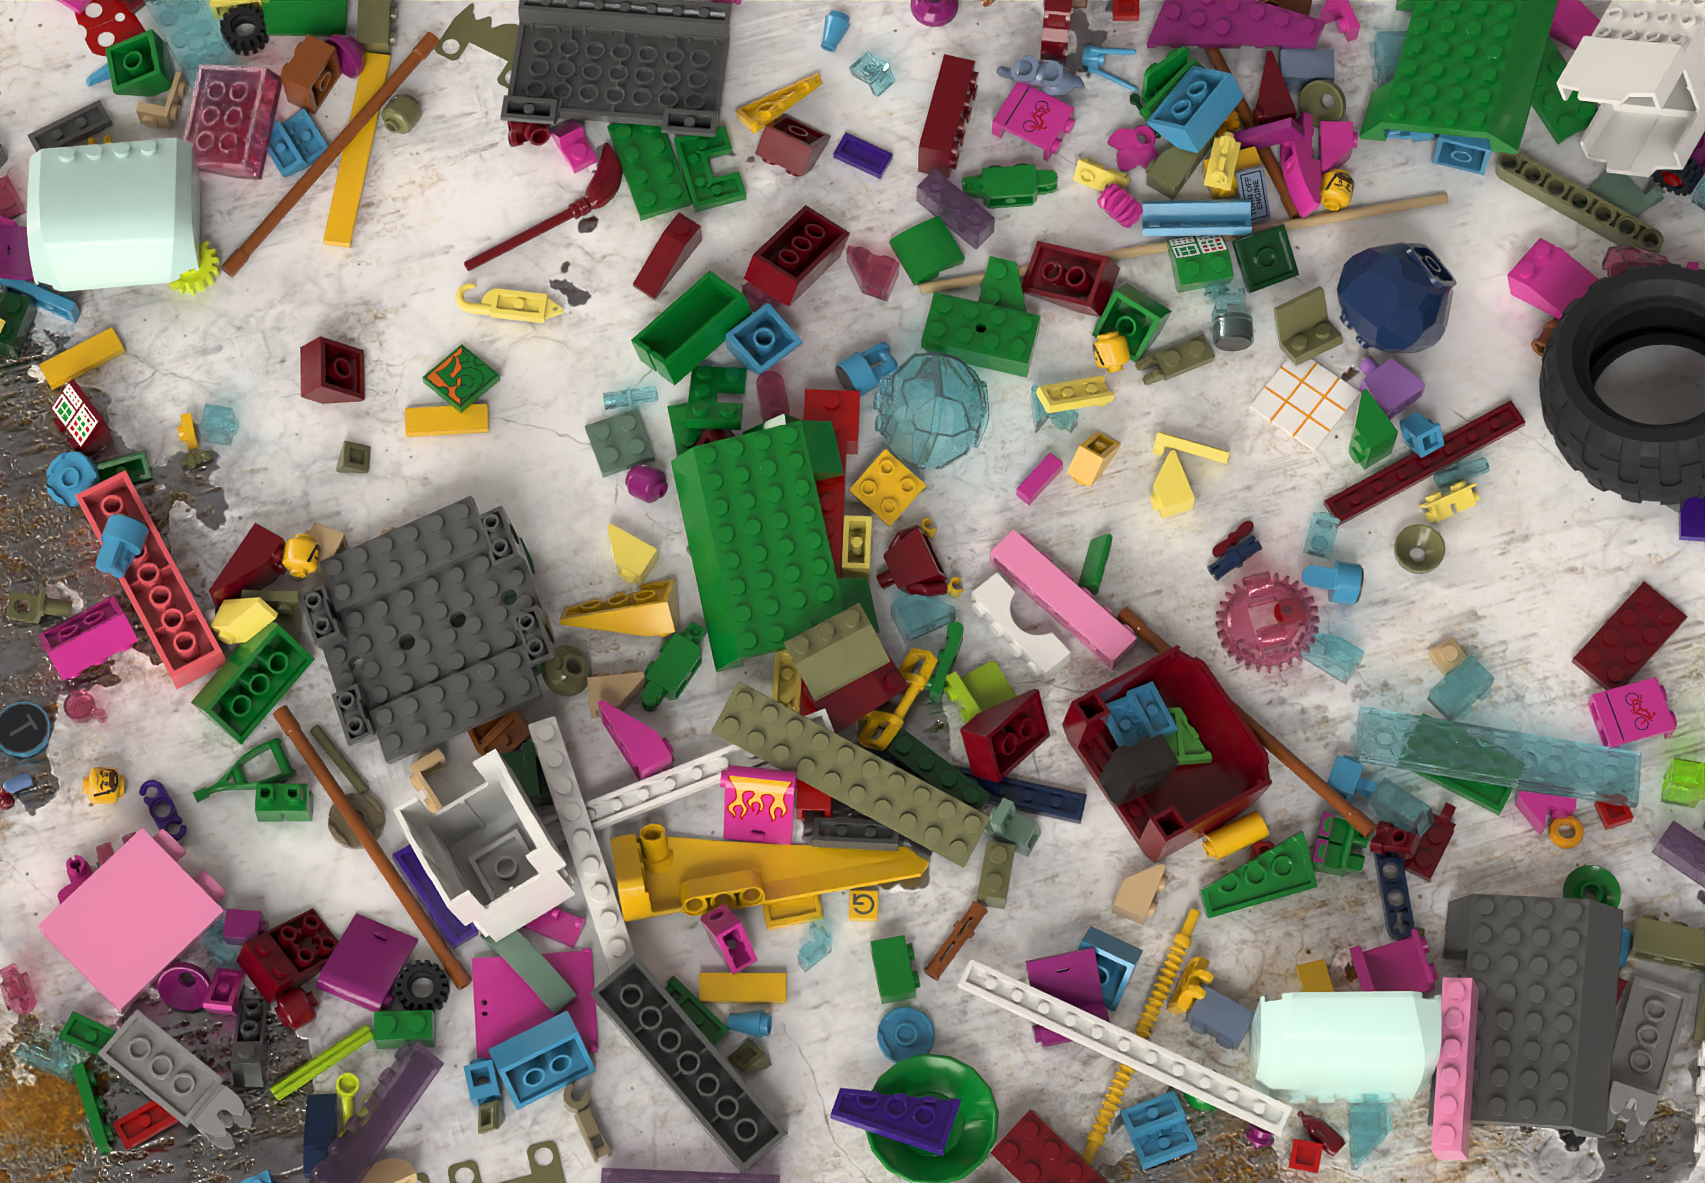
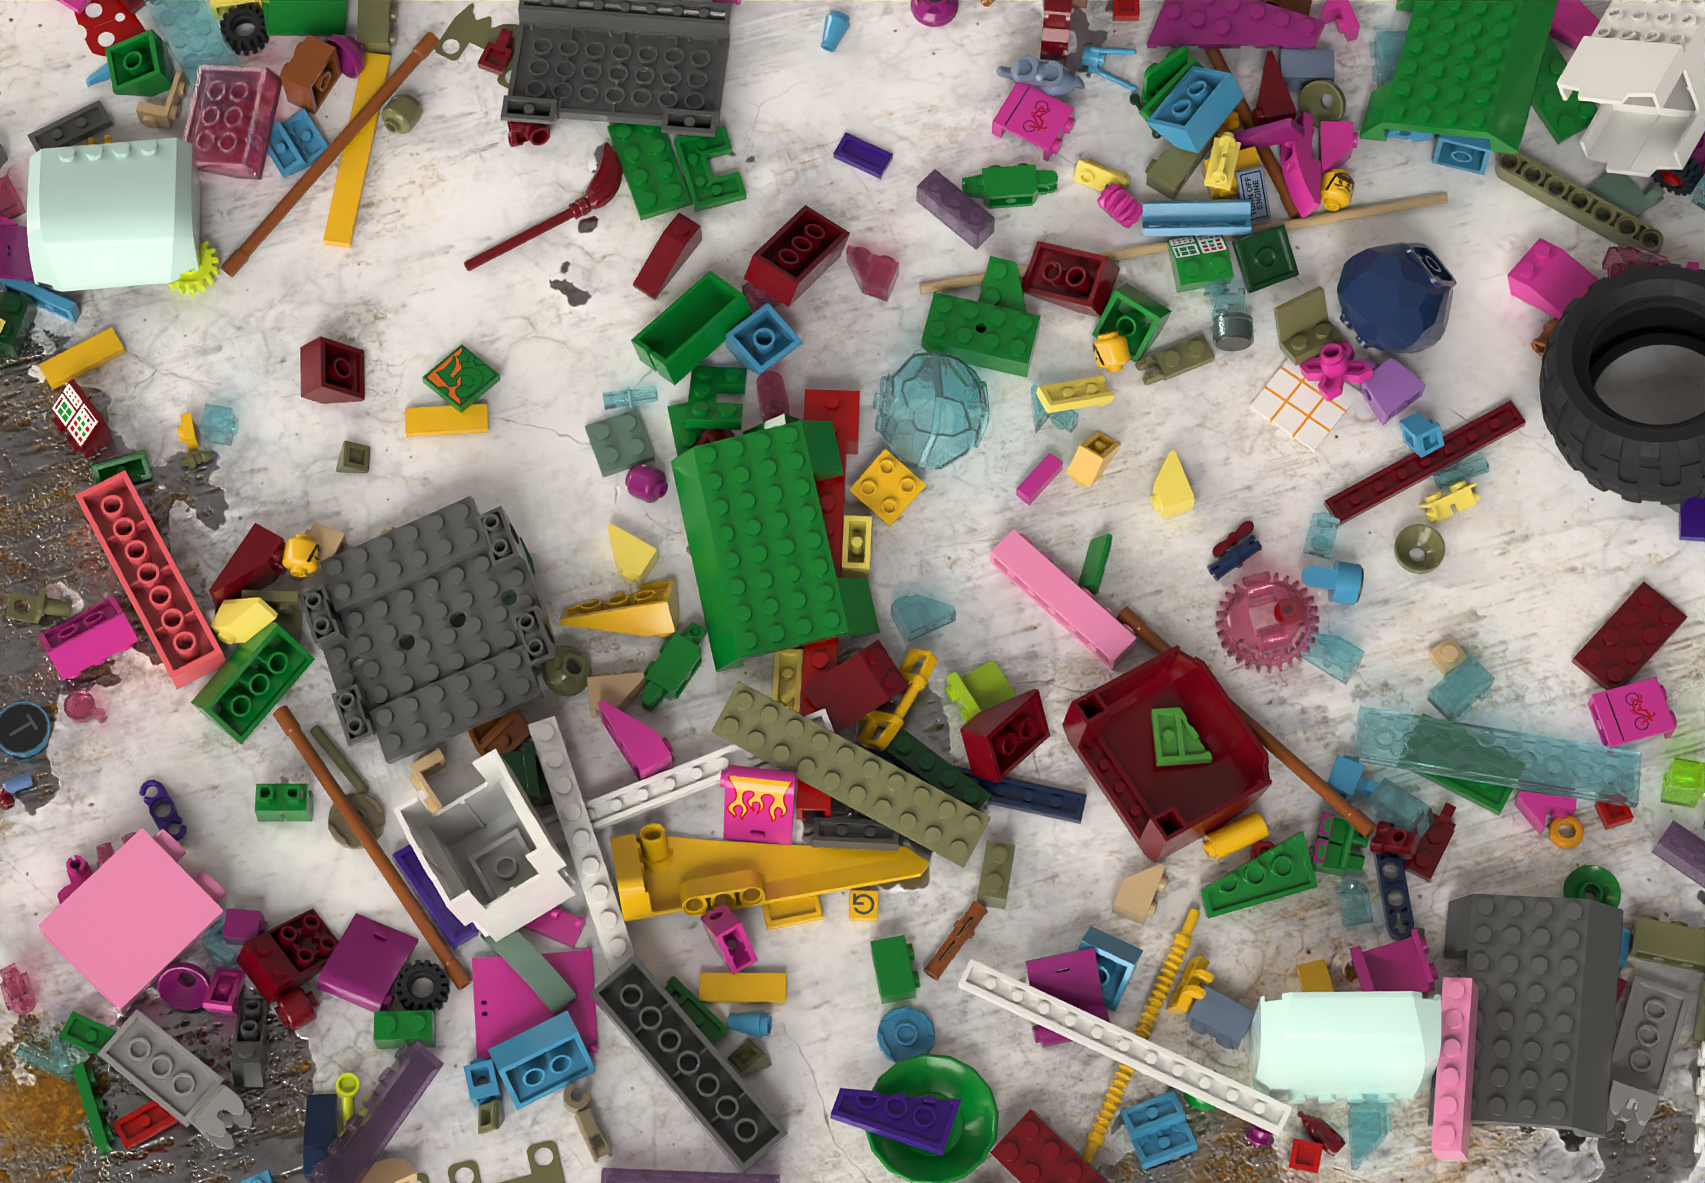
(70, 475): dark azure tile -> none
(103, 785): yellow head -> none
(121, 541): dark azure piece -> none
(240, 780): green piece -> none
(322, 1062): lime axle -> none
(497, 56): none -> dark red plate
(510, 304): light yellow plate -> none
(573, 145): dark pink slope -> none
(766, 109): yellow wing -> none
(791, 145): dark red slope -> none
(814, 952): clear light blue bracket -> none
(837, 652): olive slope -> none
(856, 370): dark azure piece -> none
(873, 72): clear light blue bracket -> none
(915, 564): dark red torso -> none
(926, 250): green slope -> none
(945, 661): green plate -> none
(948, 115): dark red brick -> none
(1012, 828): sand green brick -> none
(1042, 653): white arch -> none
(1131, 151): dark pink plate -> none
(1137, 769): clear smoke brick -> none
(1139, 715): dark azure slope -> none
(1166, 440): light yellow hinge -> none
(1334, 368): none -> dark pink plant
(1354, 903): none -> clear light blue bracket
(1372, 433): green slope -> none

